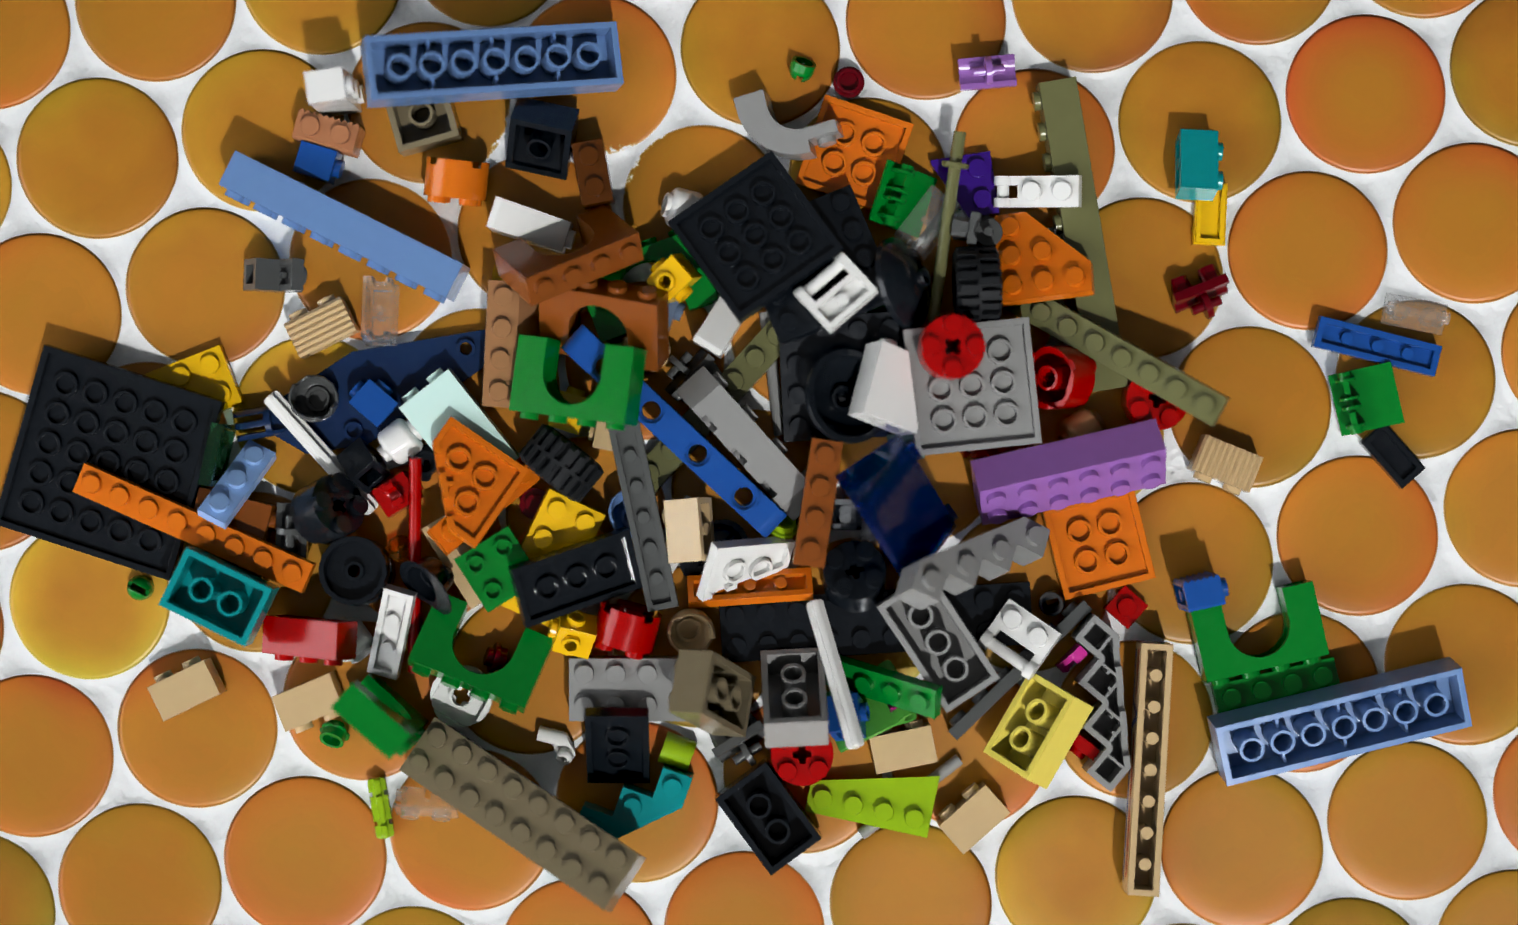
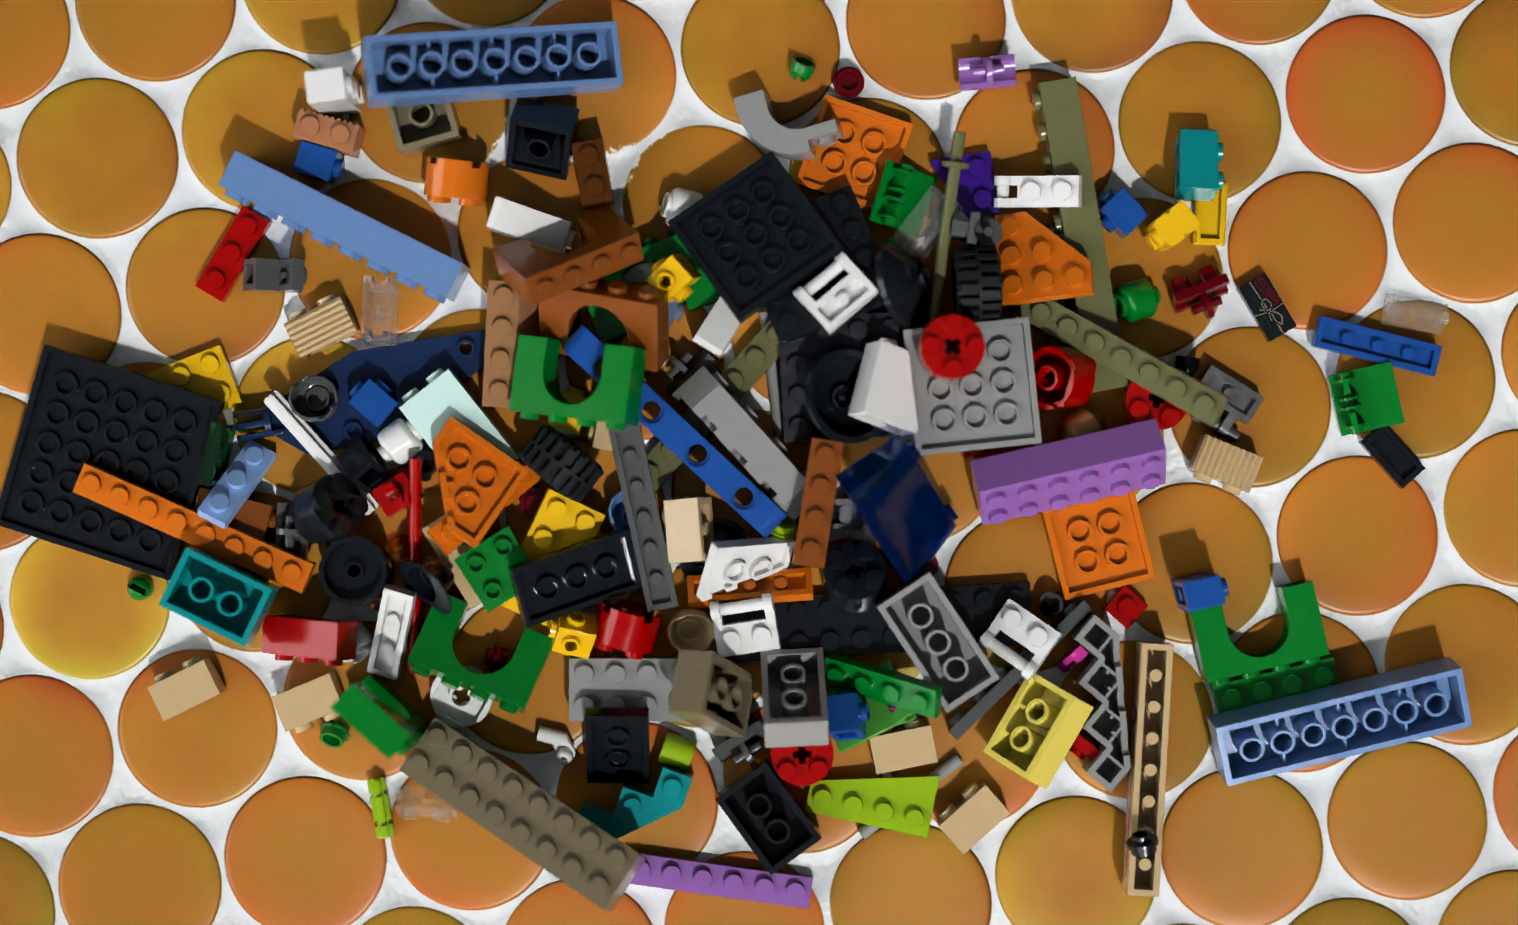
(229, 257): none -> red plate
(724, 880): none -> medium lavender plate
(746, 635): none -> white plate
(835, 674): white axle -> none
(960, 565): light grey brick -> none
(1120, 212): none -> blue brick
(1136, 300): none -> green head
(1142, 843): none -> black plate
(1171, 227): none -> yellow brick
(1187, 364): none -> black hinge
(1241, 405): none -> flat silver plate
(1266, 307): none -> black tile

